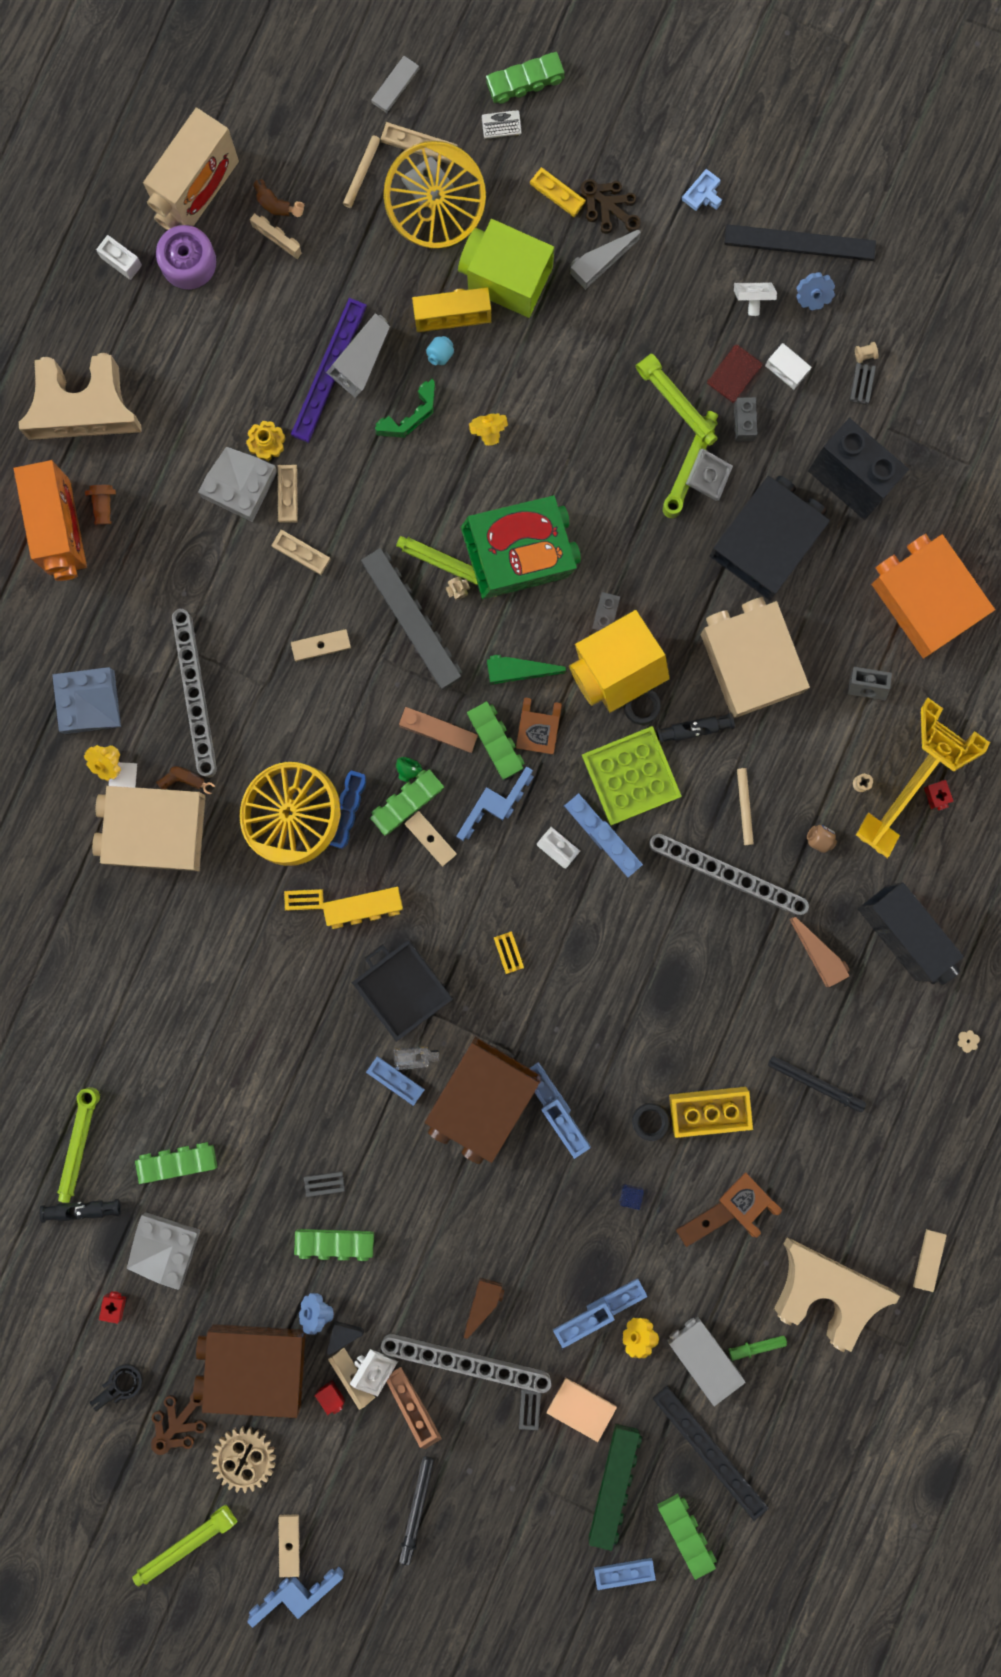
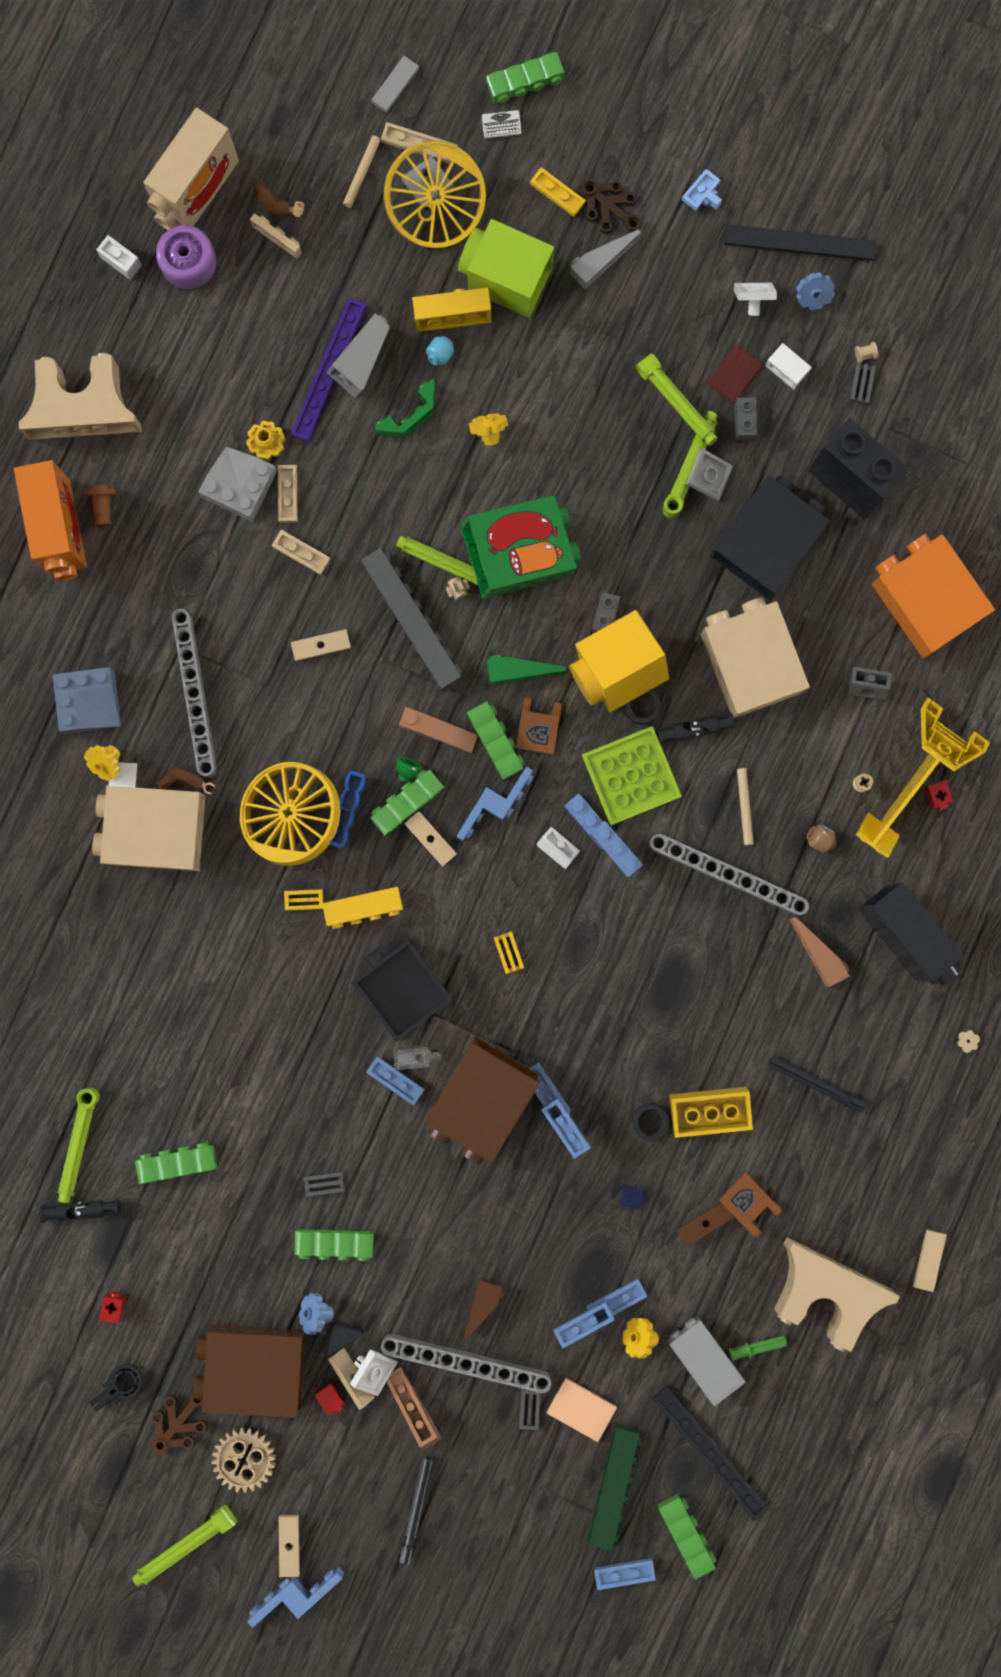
(162, 1250): light grey slope -> none

